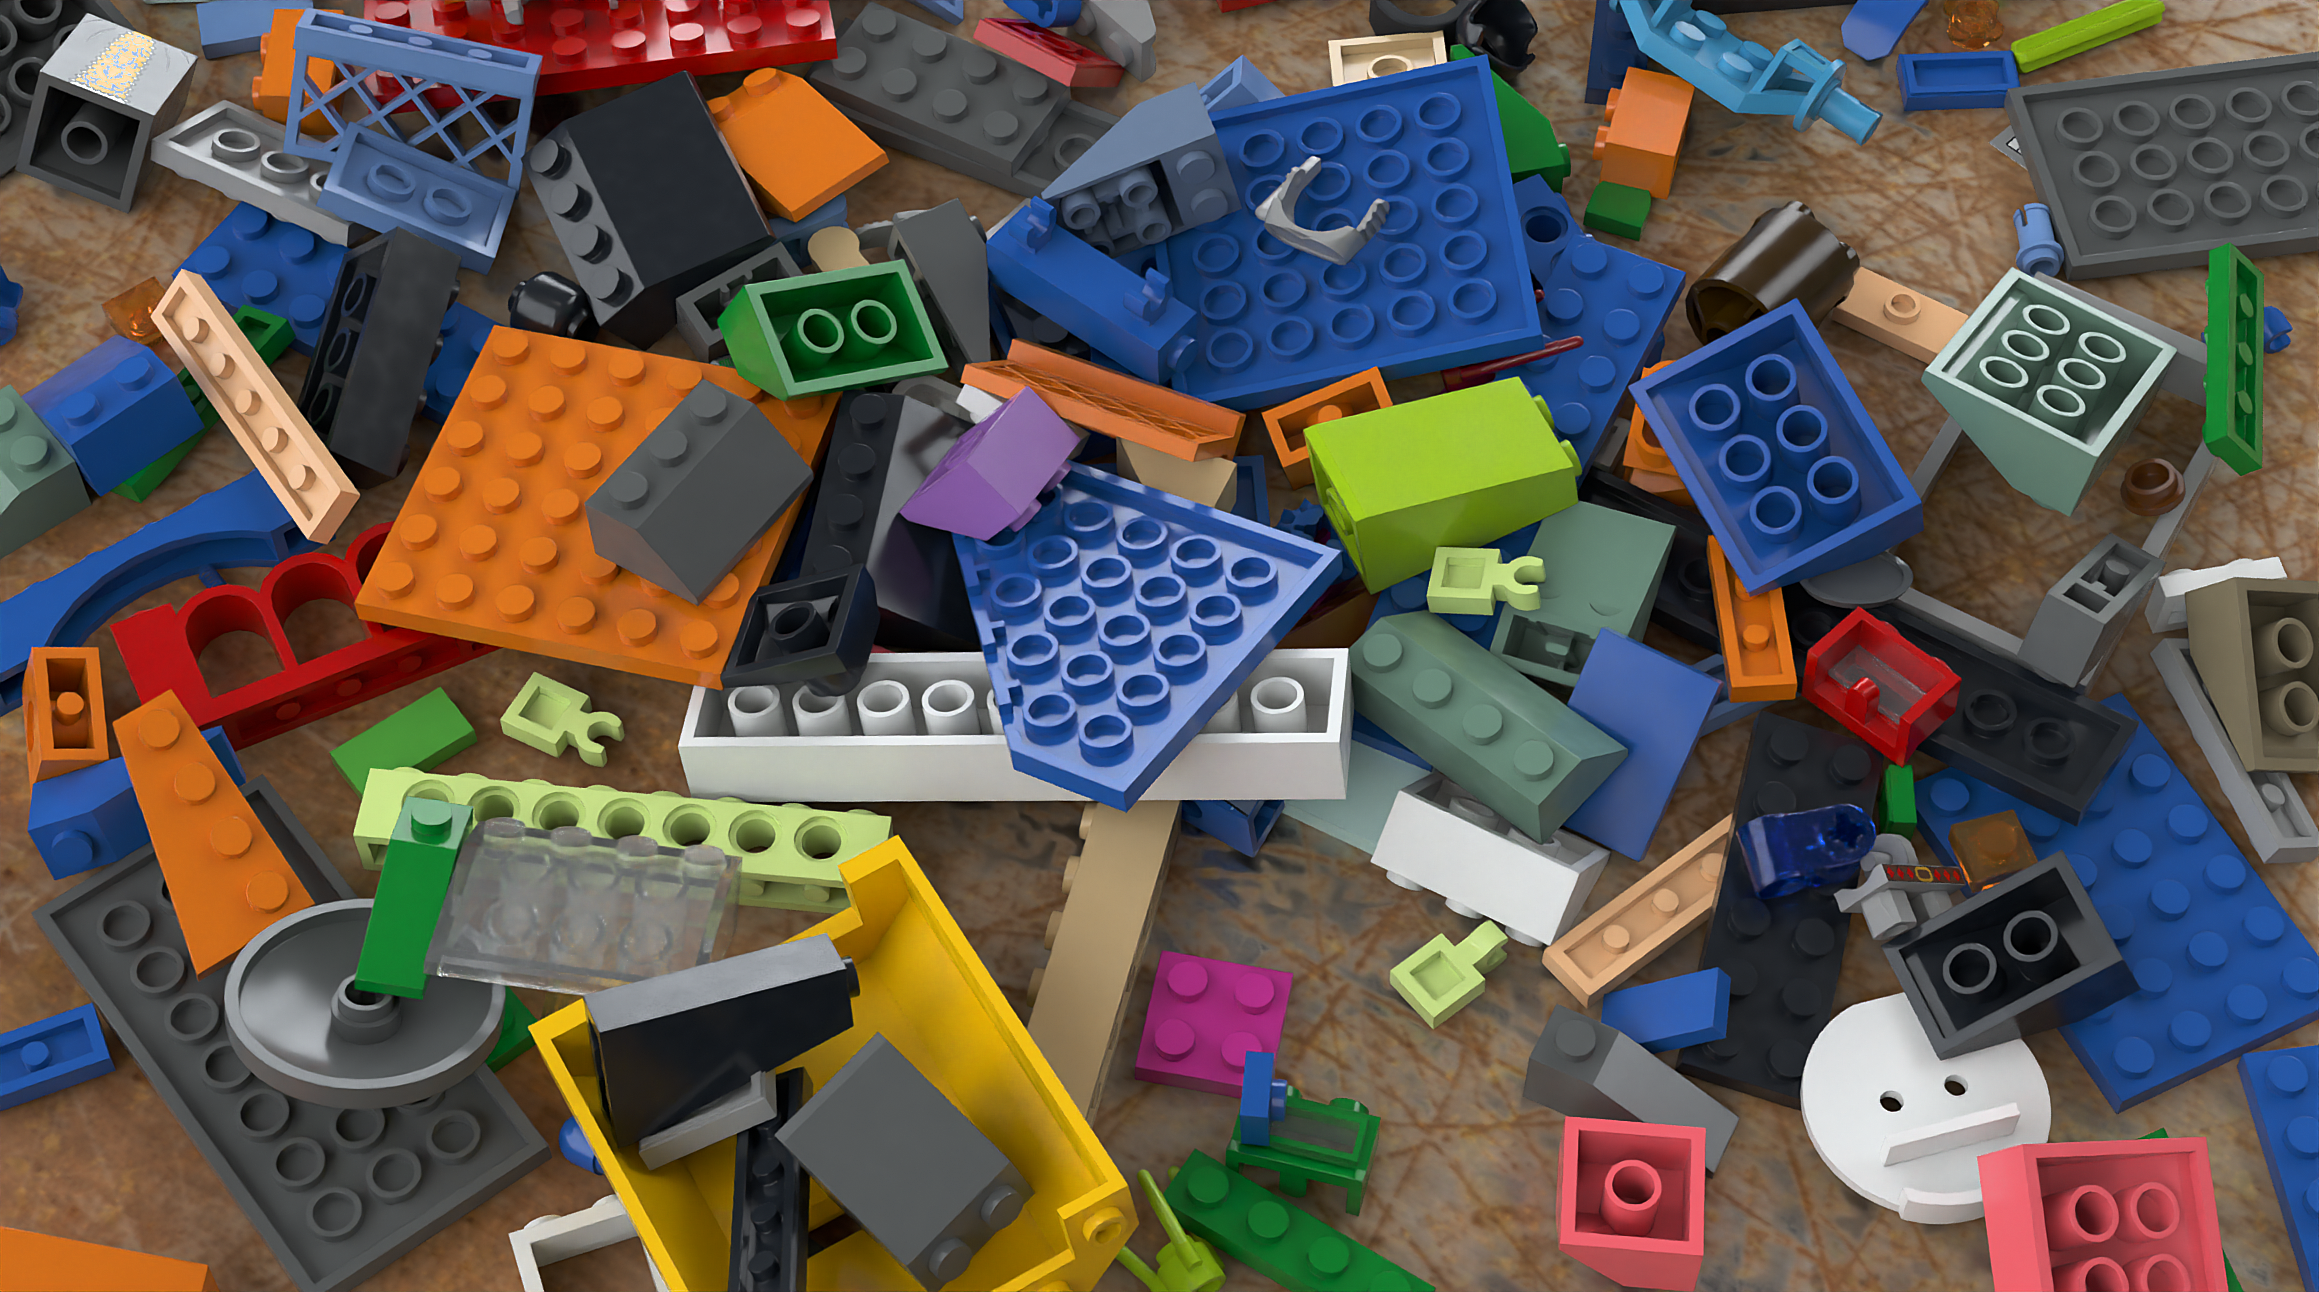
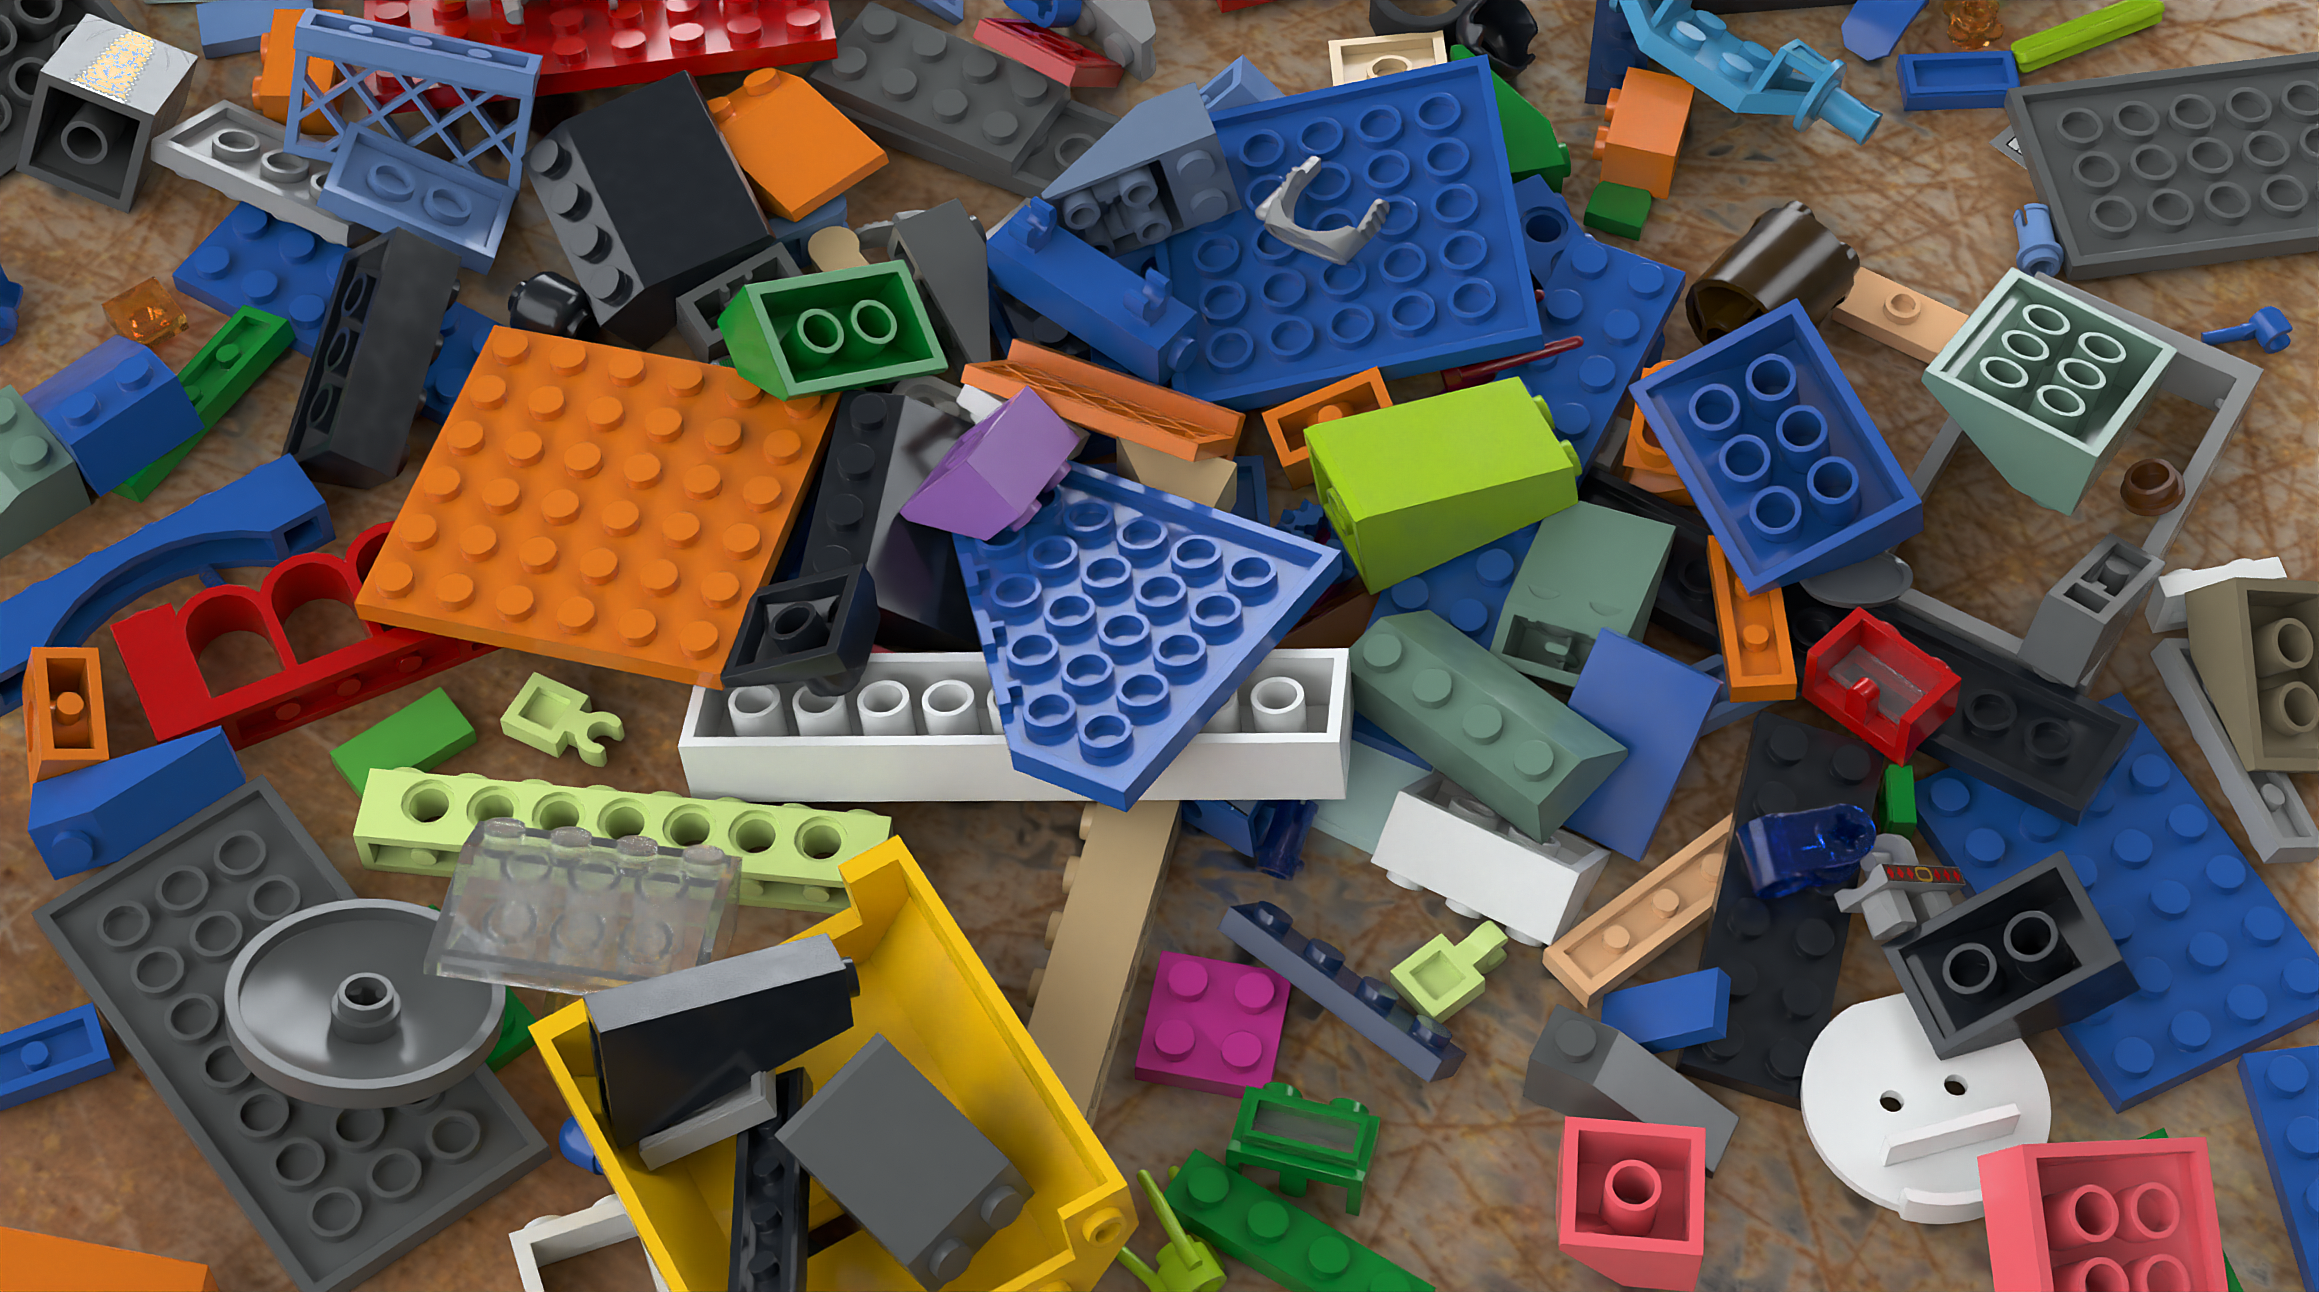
(208, 841): orange wing -> none
(255, 407): light nougat plate -> none
(411, 896): green slope -> none
(696, 493): dark grey slope -> none
(1261, 1099): blue plate -> none
(1286, 839): none -> clear blue pin
(1360, 1002): none -> dark blue plate
(1476, 578): yellowish green plate -> none
(1991, 849): clear orange plate -> none
(2234, 360): green plate -> none

